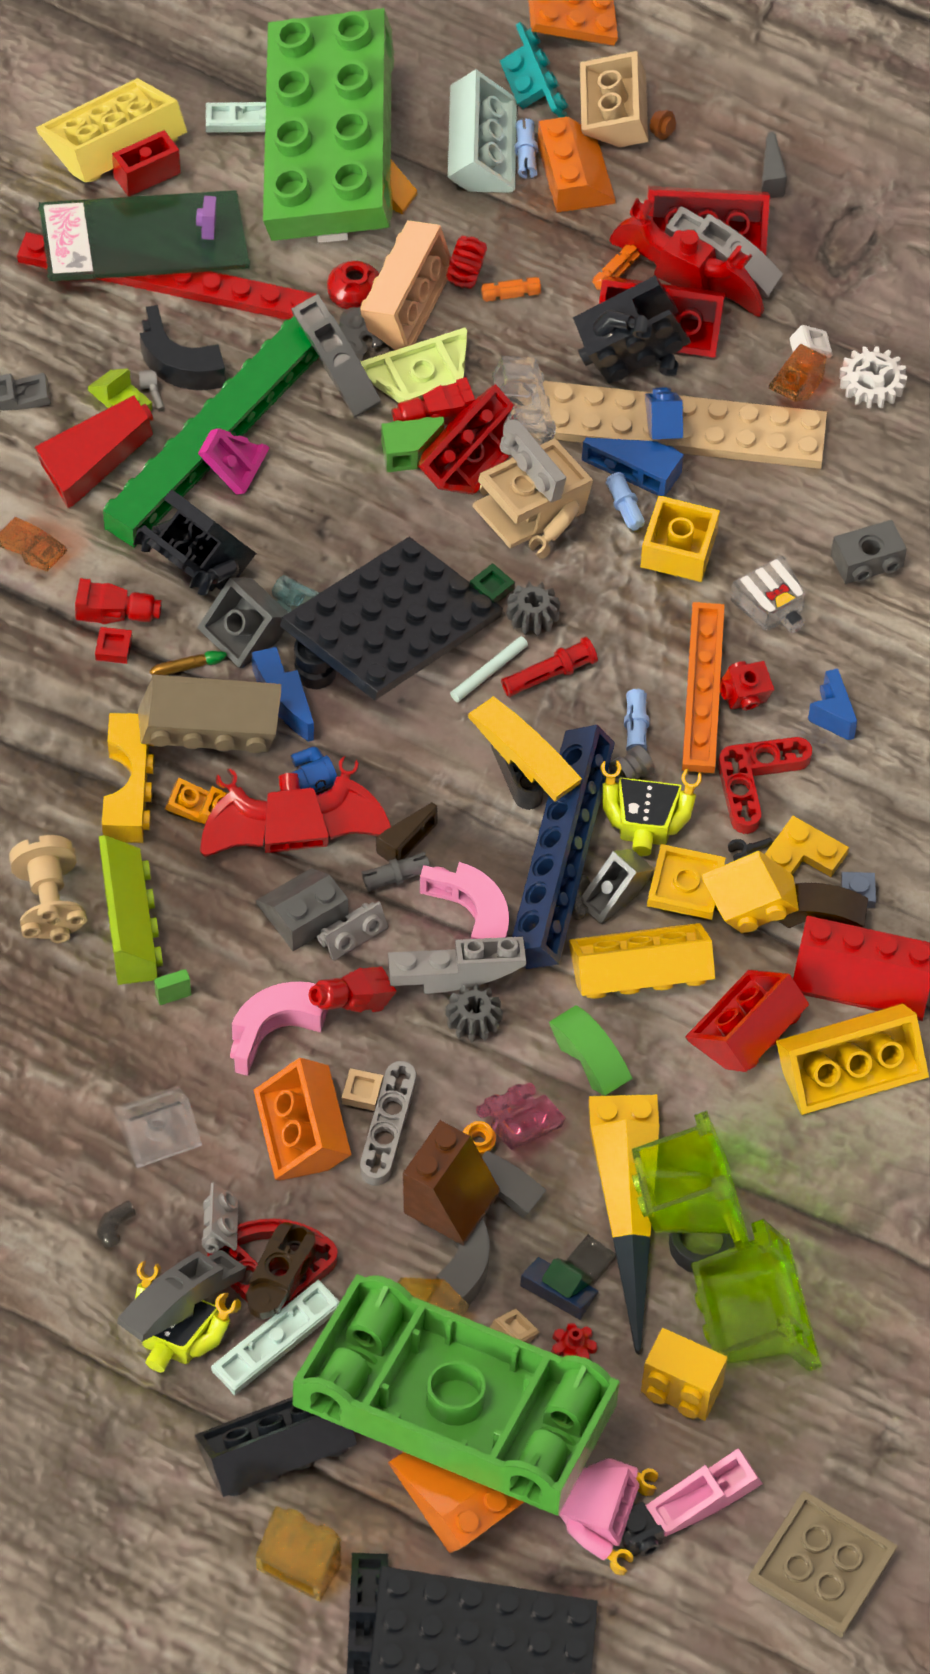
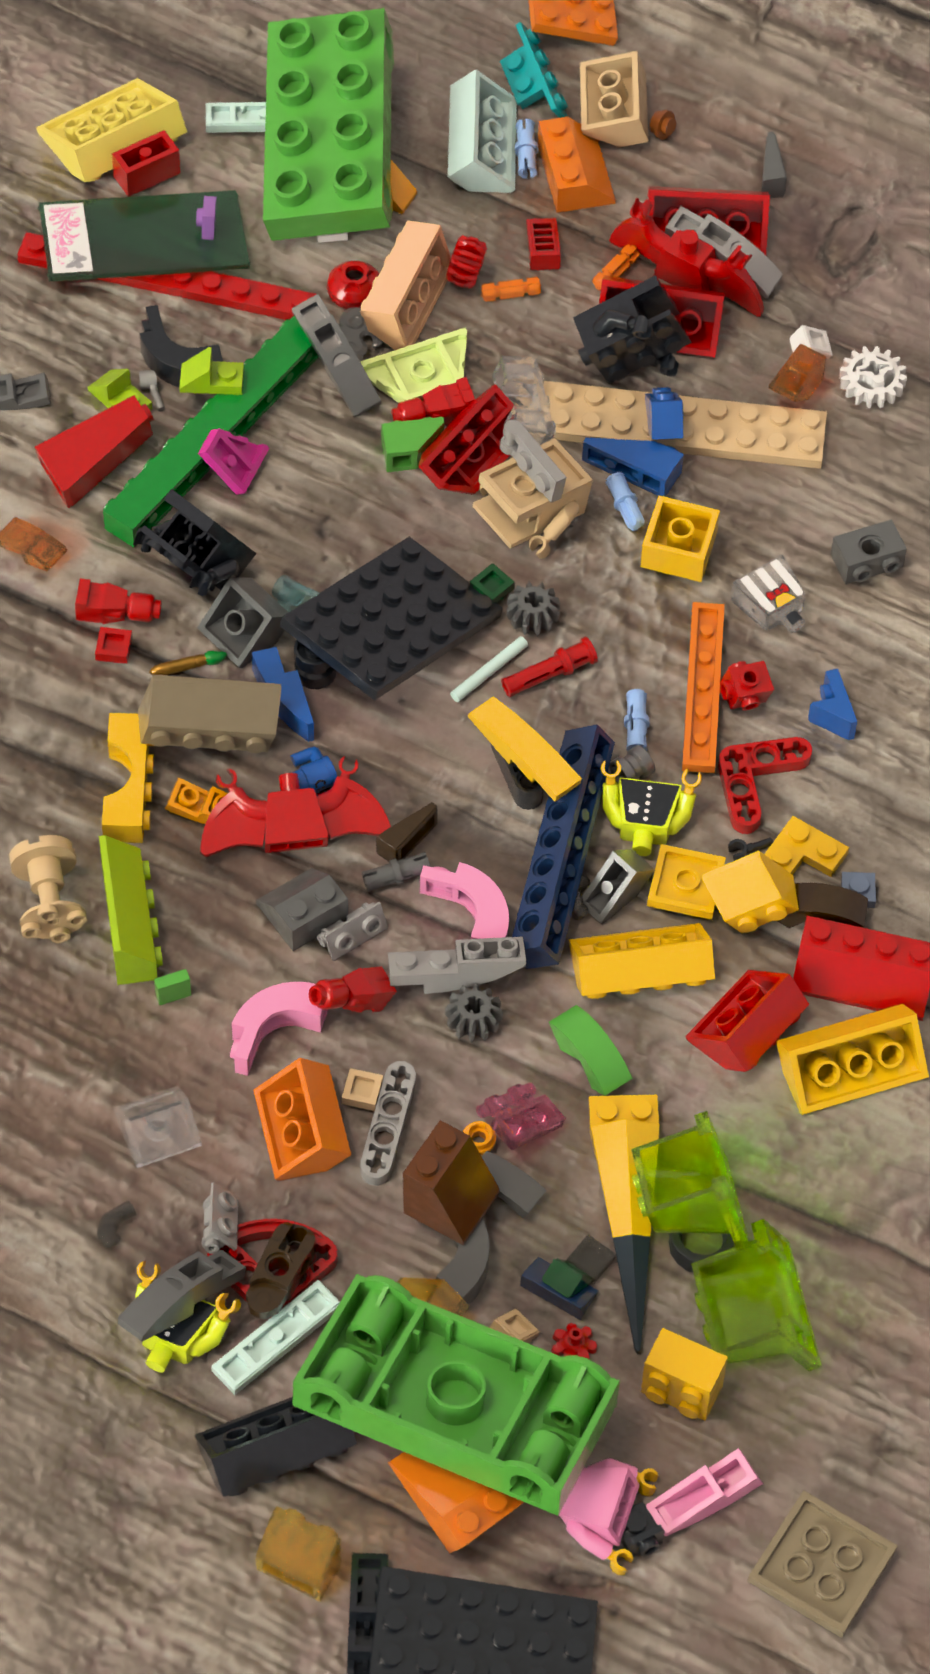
(211, 377): none -> lime slope
(543, 259): none -> red slope

